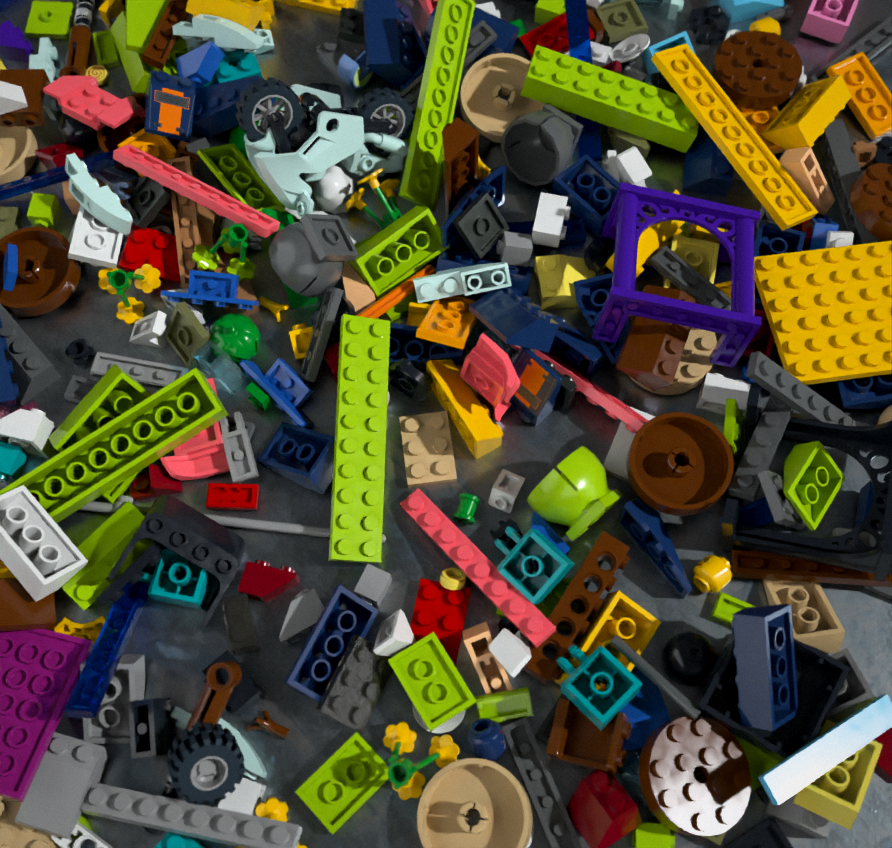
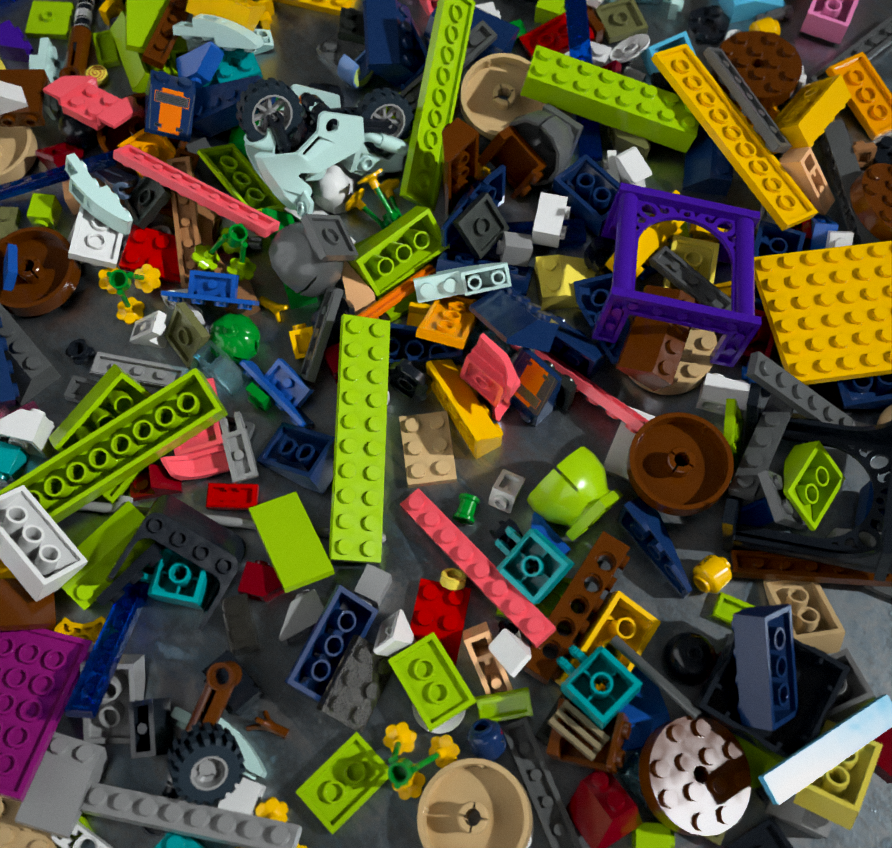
(291, 542): none -> lime tile
(520, 159): none -> reddish brown panel
(584, 721): none -> dark tan tile
(750, 105): none -> dark grey plate

